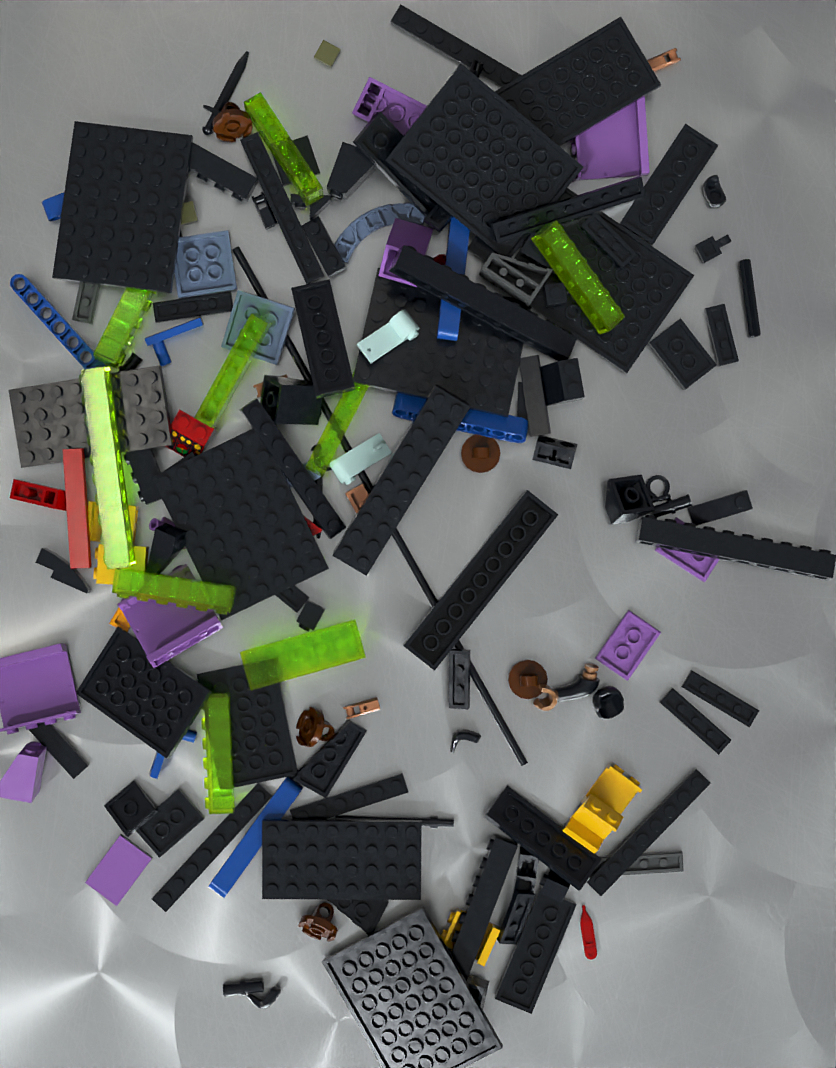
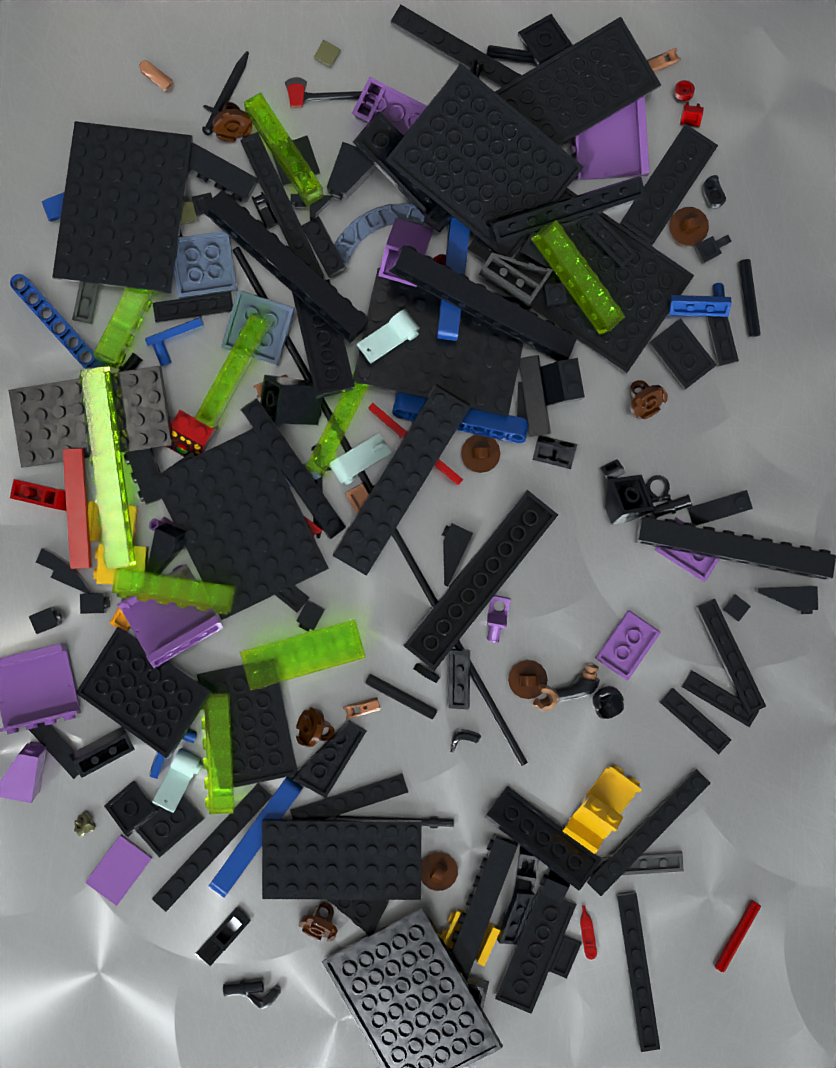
(45, 619): none -> black brick
(84, 824): none -> olive piece
(94, 603): none -> black brick
(101, 752): none -> black brick
(155, 75): none -> nougat bar
(177, 780): none -> light aqua door
(200, 202): none -> black tile
(222, 937): none -> black slope
(286, 266): none -> black brick
(297, 95): none -> piece
(401, 432): none -> red tile
(401, 696): none -> black axle
(426, 673): none -> black tile
(438, 871): none -> reddish brown tile
(454, 546): none -> black slope
(497, 619): none -> medium lavender bracket
(510, 54): none -> black axle
(544, 39): none -> black tile
(565, 956): none -> black tile
(612, 470): none -> black tile
(638, 972): none -> black plate
(647, 401): none -> reddish brown tile
(684, 90): none -> red tile
(688, 226): none -> reddish brown tile
(692, 115): none -> red tile
(702, 305): none -> blue piece
(731, 656): none -> black plate
(736, 607): none -> black tile
(737, 936): none -> red axle
(796, 597): none -> black slope

